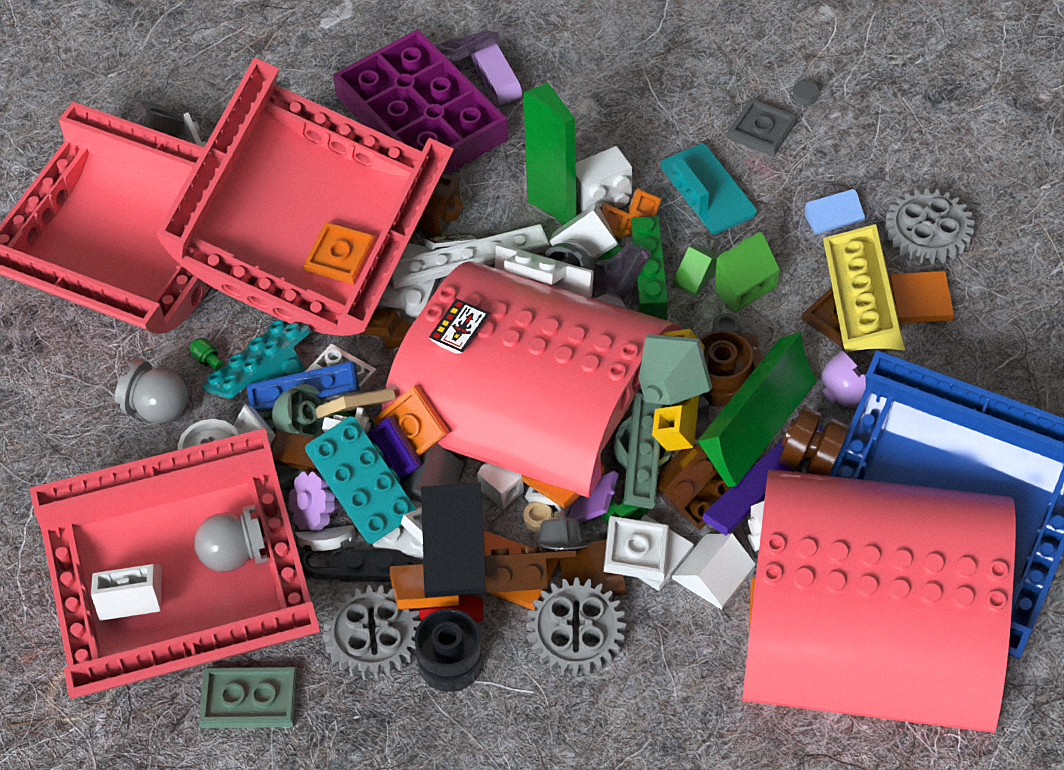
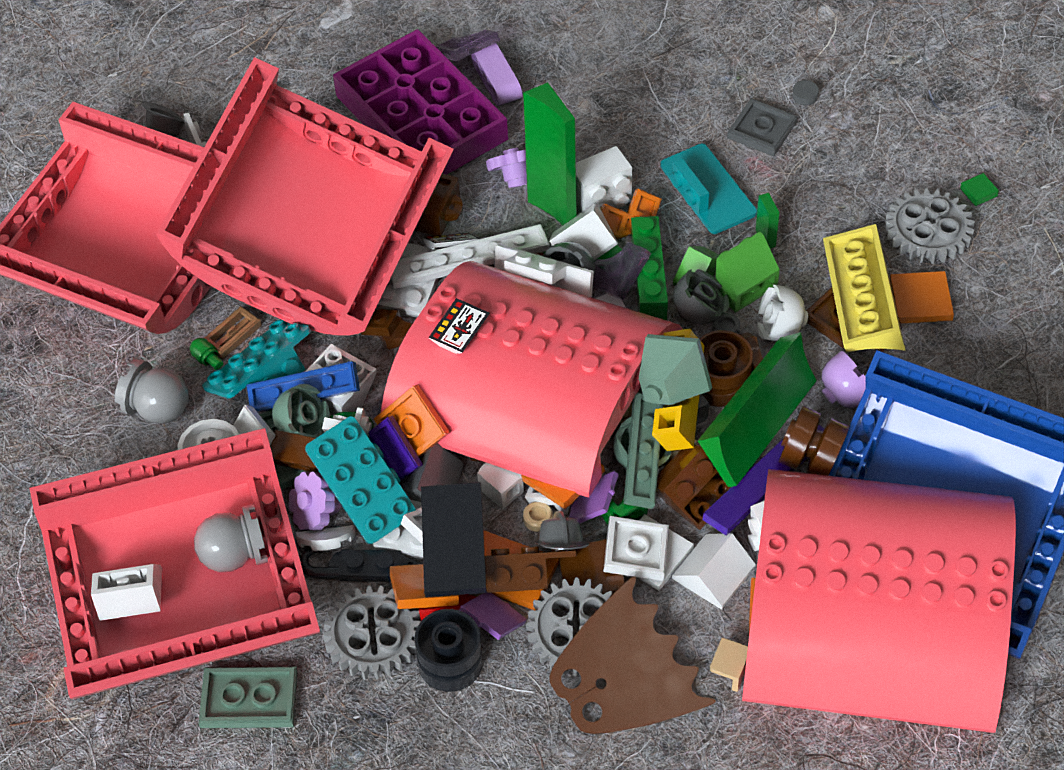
(235, 334): none -> medium nougat tile
(339, 253): orange tile -> none
(349, 403): tan tile -> none
(493, 615): none -> medium lavender piece
(512, 166): none -> lavender plant
(635, 662): none -> reddish brown piece
(699, 298): none -> dark grey cylinder
(730, 661): none -> tan panel
(767, 219): none -> green tile
(782, 313): none -> white cylinder
(834, 211): light blue slope -> none
(979, 189): none -> green tile

